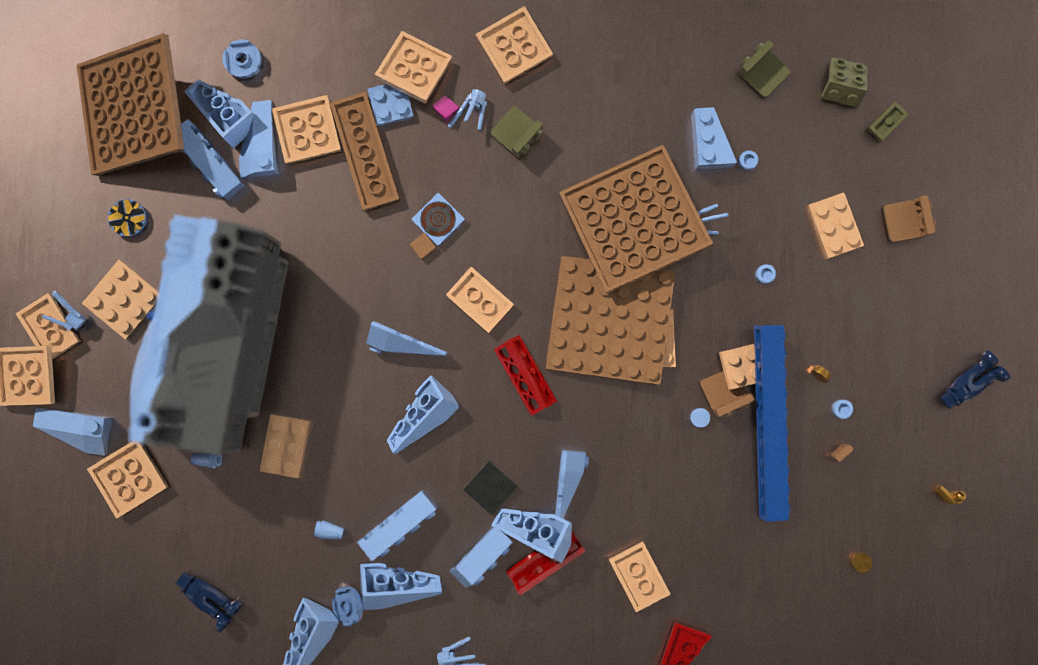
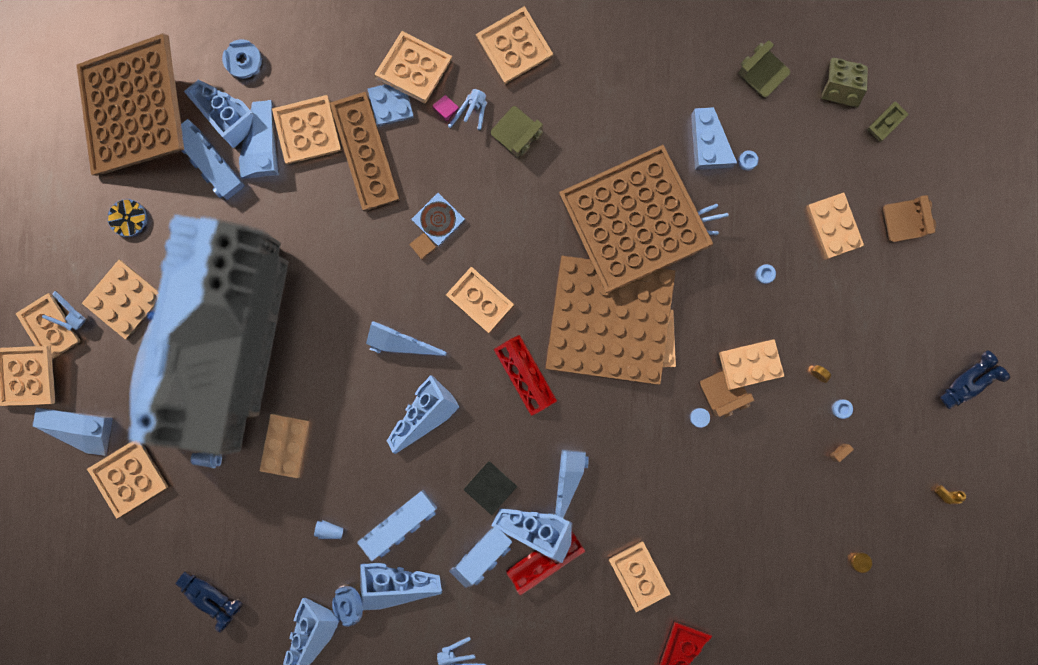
(771, 422): blue brick -> none

